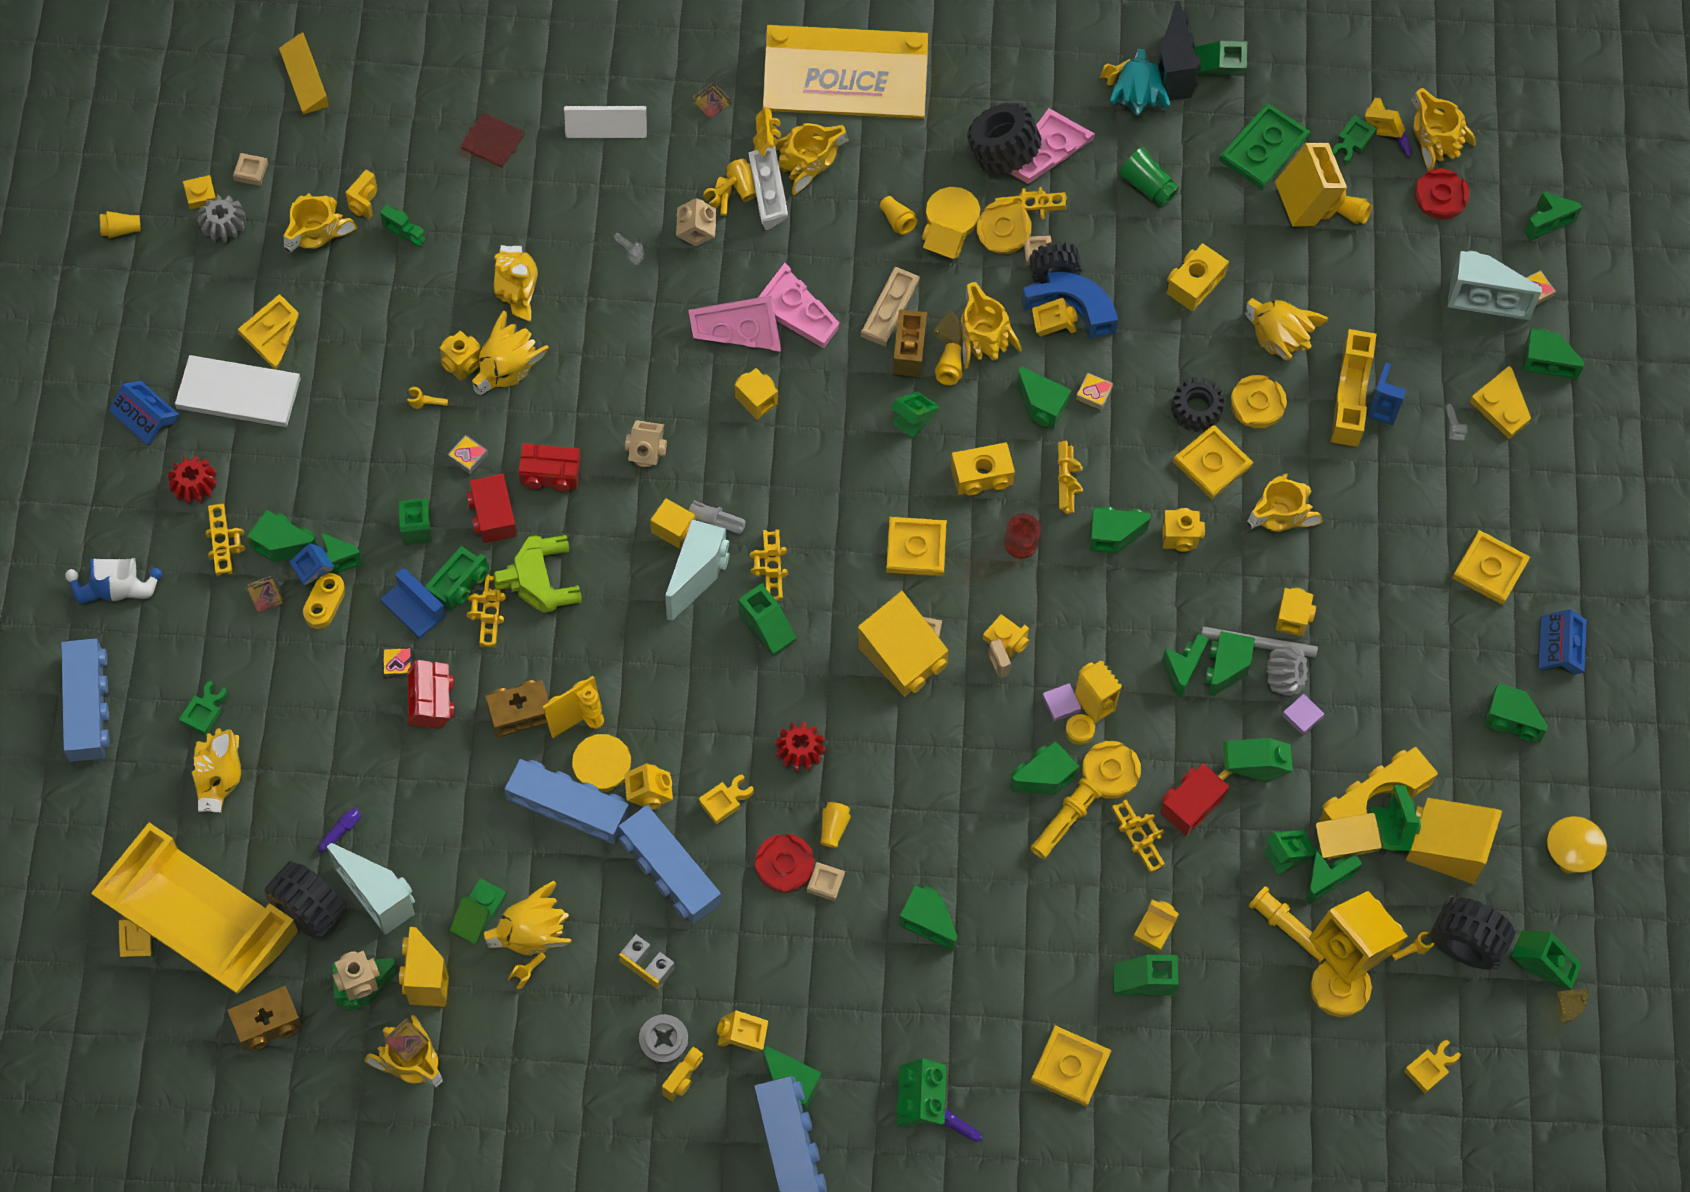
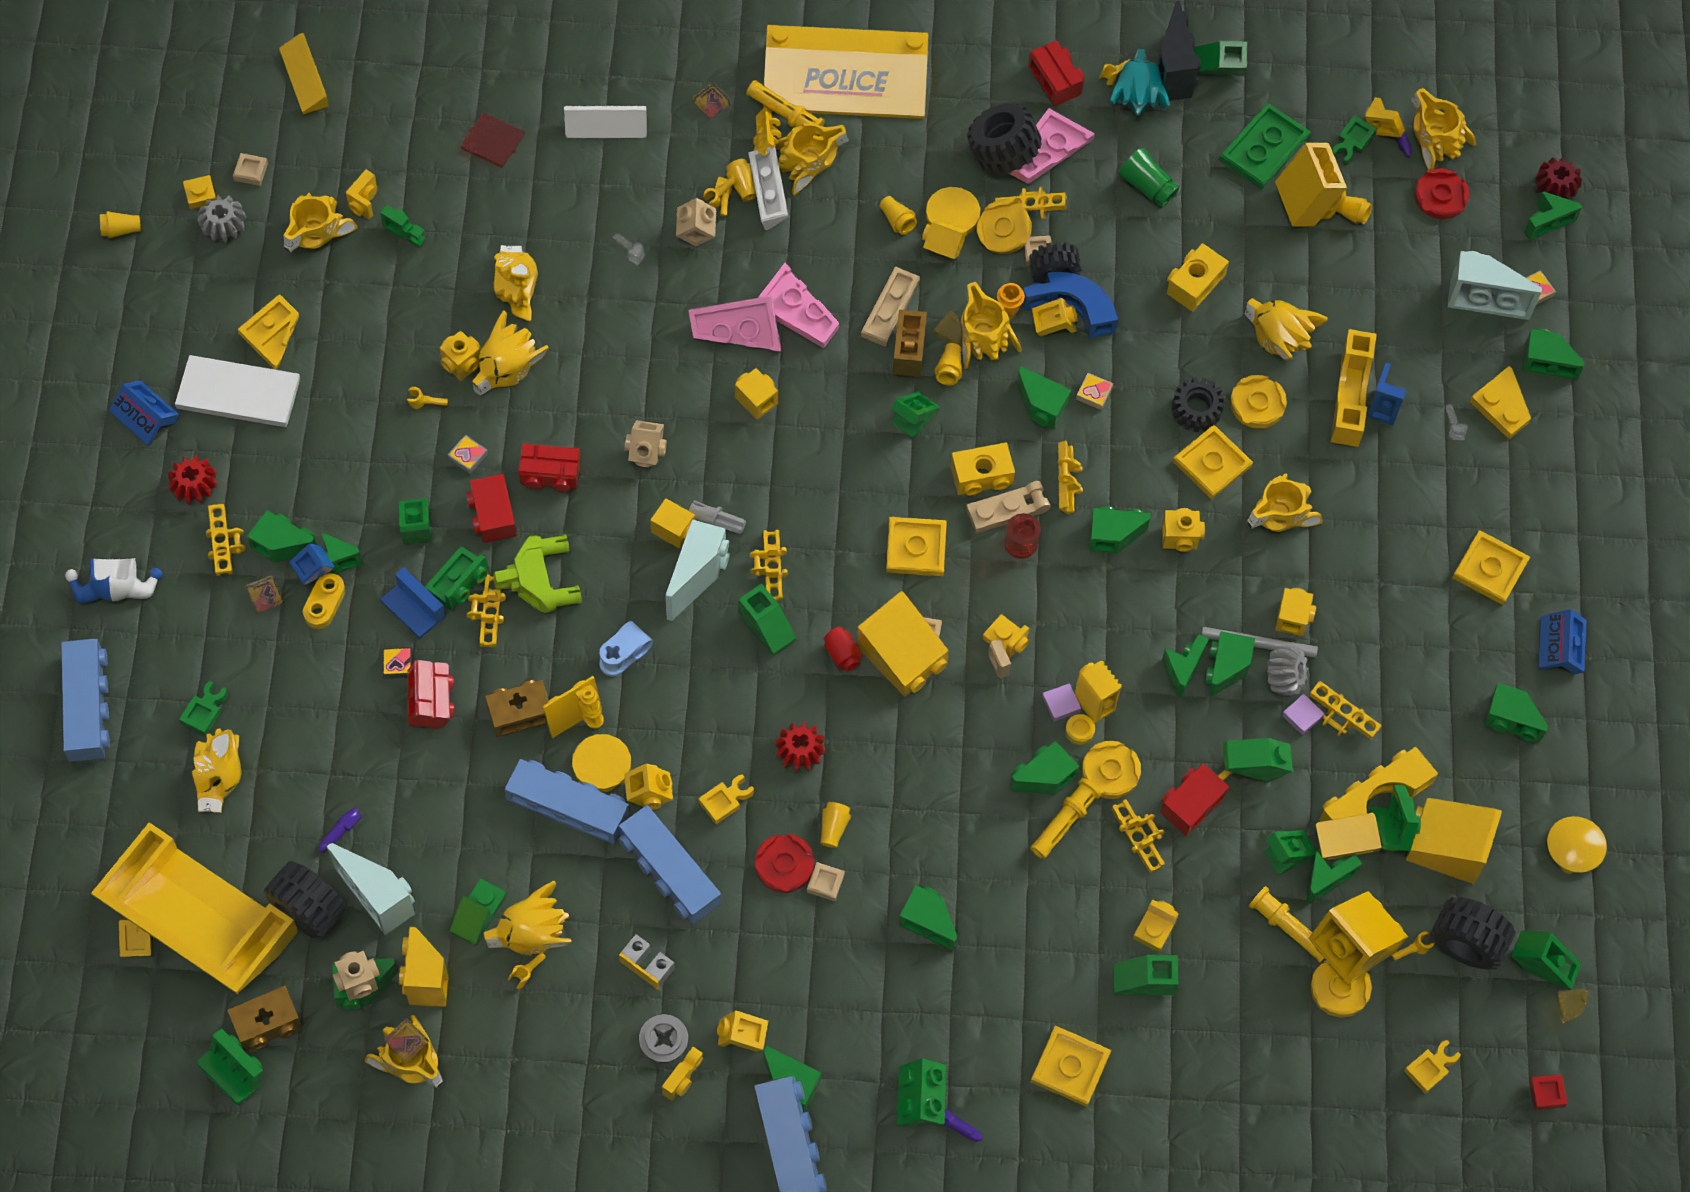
(231, 1067): none -> green bracket
(627, 646): none -> light blue piece
(794, 114): none -> yellow pin
(842, 649): none -> red brick
(1000, 508): none -> tan plate
(1011, 298): none -> light orange cone
(1056, 72): none -> red brick
(1335, 707): none -> yellow piece
(1548, 1092): none -> red plate
(1559, 178): none -> dark red gear

